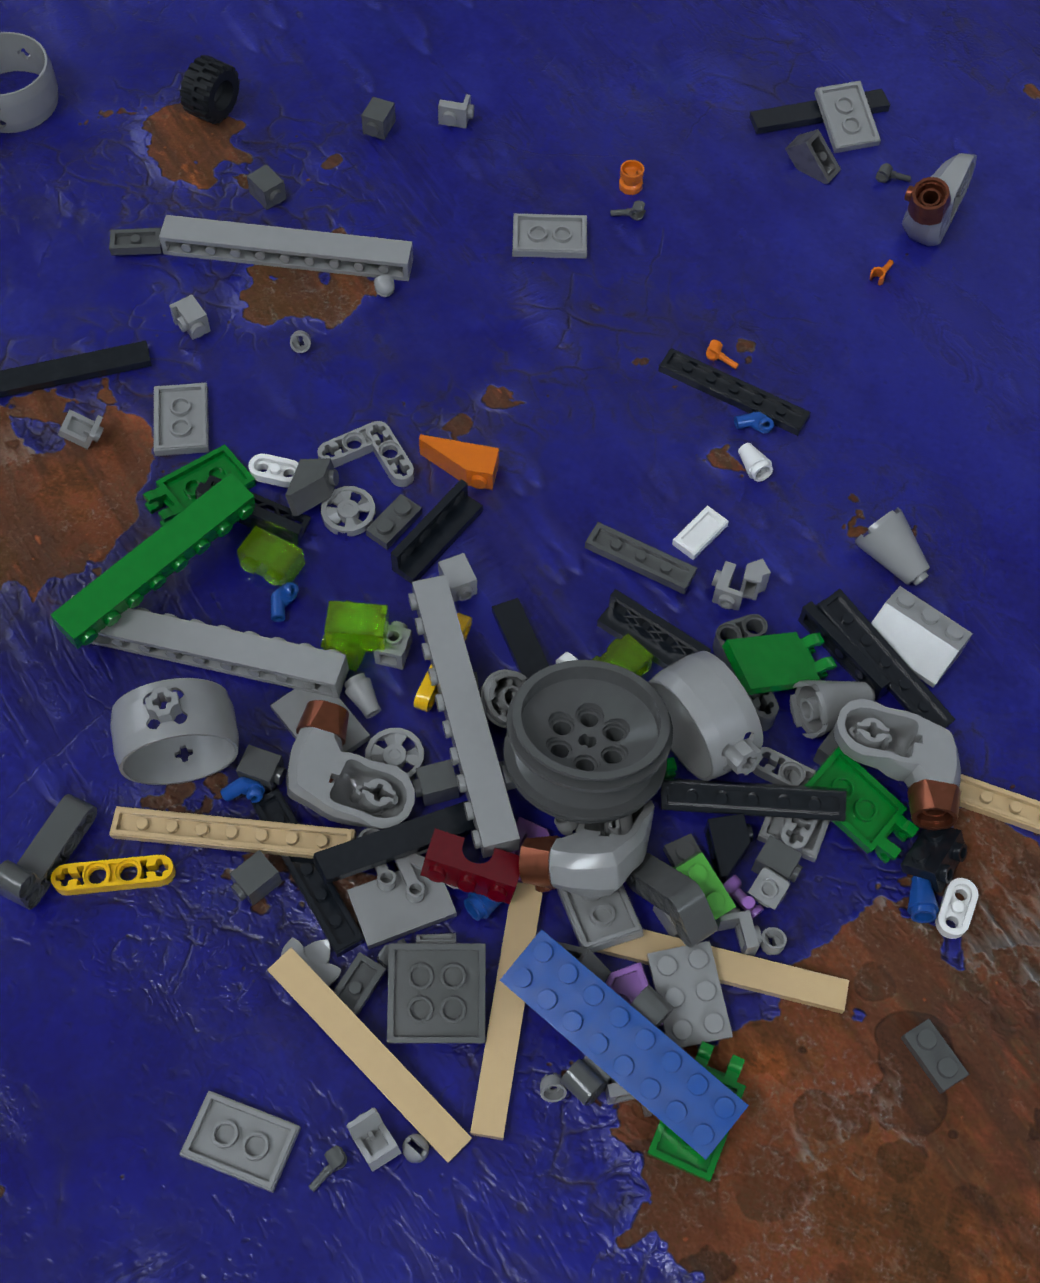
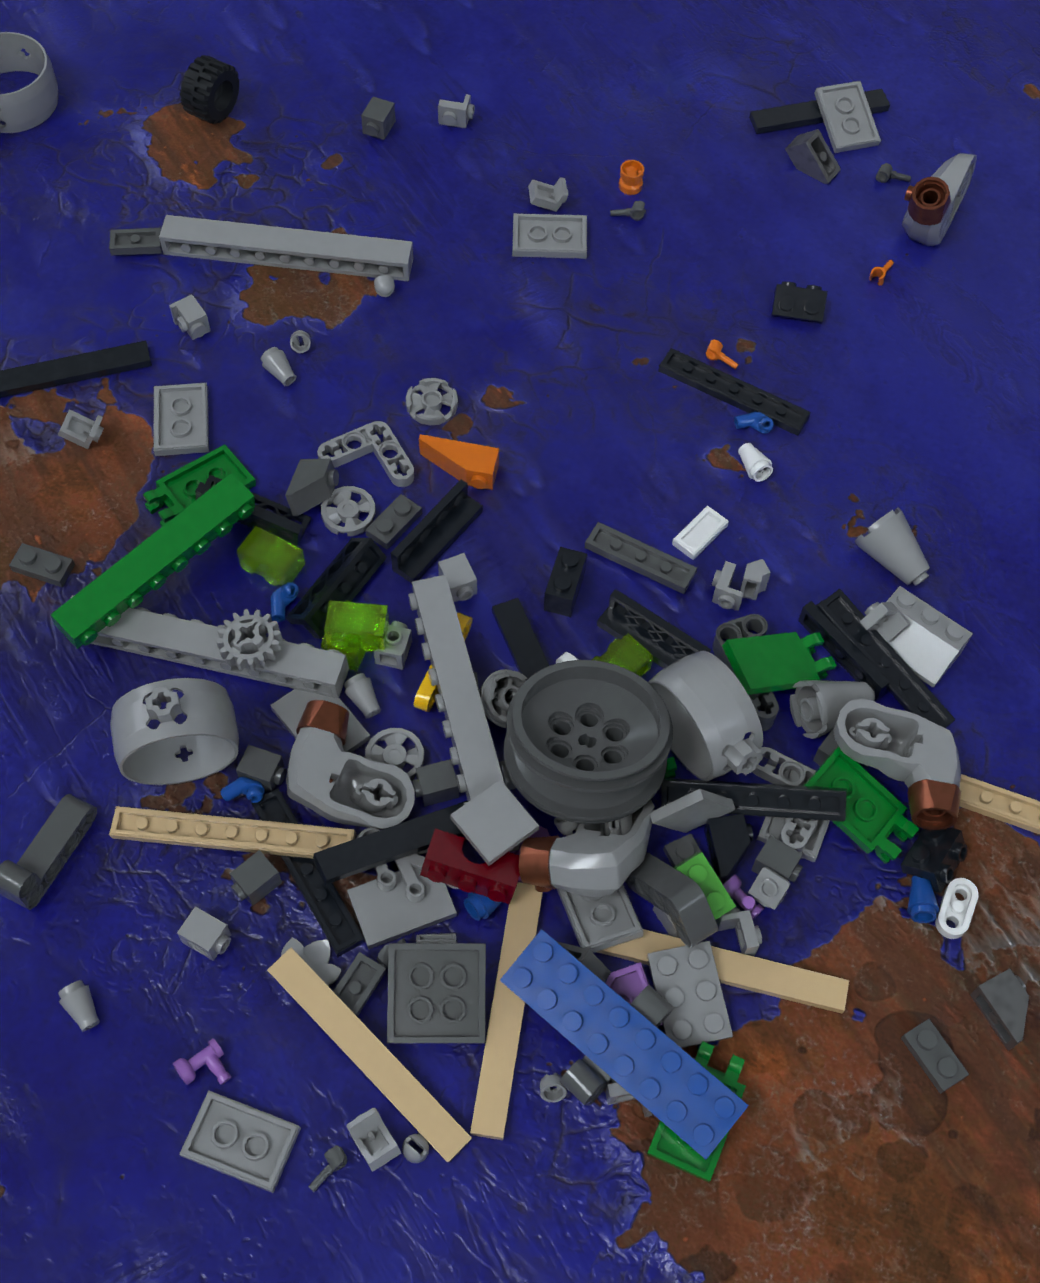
(42, 565): none -> dark grey plate
(79, 1004): none -> light grey cone
(113, 875): yellow beam -> none
(205, 934): none -> light grey brick
(208, 1056): none -> medium lavender piece
(249, 638): none -> light grey gear
(266, 187): dark grey brick -> none
(276, 468): white plate -> none
(277, 364): none -> light grey cone
(338, 582): none -> black fence
(431, 401): none -> light grey piece
(494, 822): none -> light grey tile
(548, 196): none -> light grey bracket
(565, 582): none -> black brick
(692, 810): none -> light grey tile
(778, 941): light grey hinge -> none
(799, 302): none -> black bracket
(885, 619): none -> light grey bracket
(1004, 1005): none -> flat silver slope

